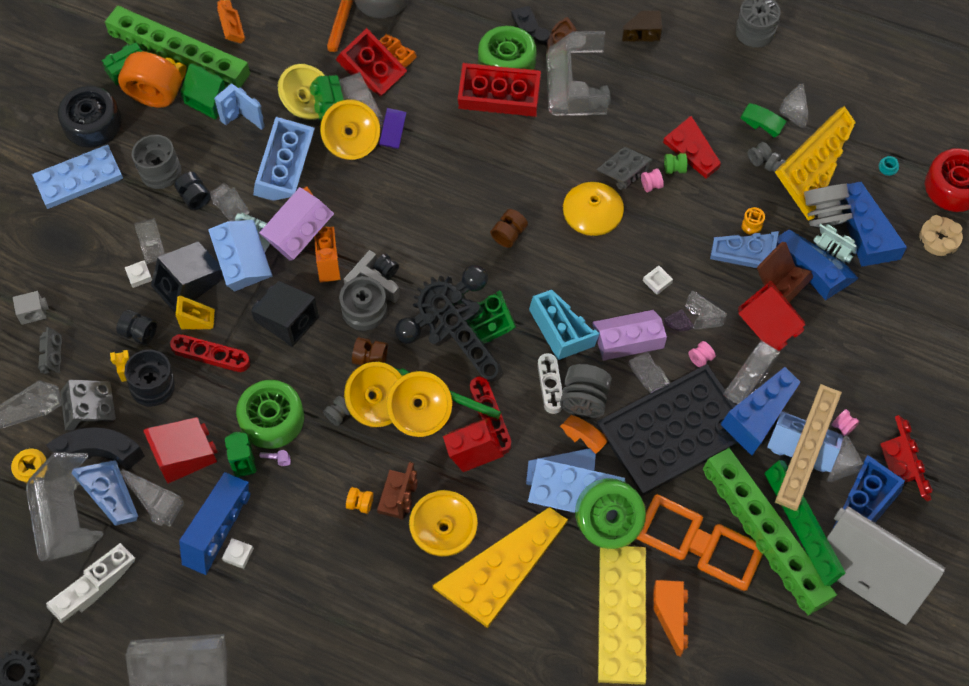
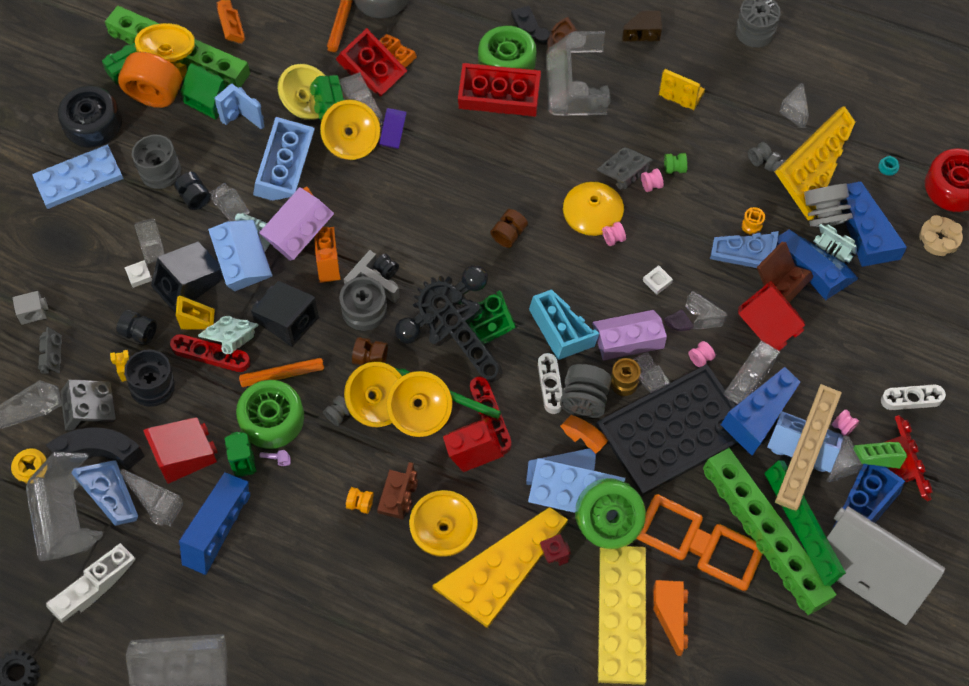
(165, 40): none -> yellow dish
(231, 332): none -> light aqua hinge
(237, 553): white plate -> none
(282, 372): none -> orange axle
(555, 549): none -> dark red bracket
(614, 234): none -> bright pink wheel
(625, 377): none -> pearl gold wheel
(680, 89): none -> yellow bracket
(689, 139): red wing -> none
(767, 120): green slope -> none
(881, 454): none -> bright green slope
(920, 391): none -> white beam

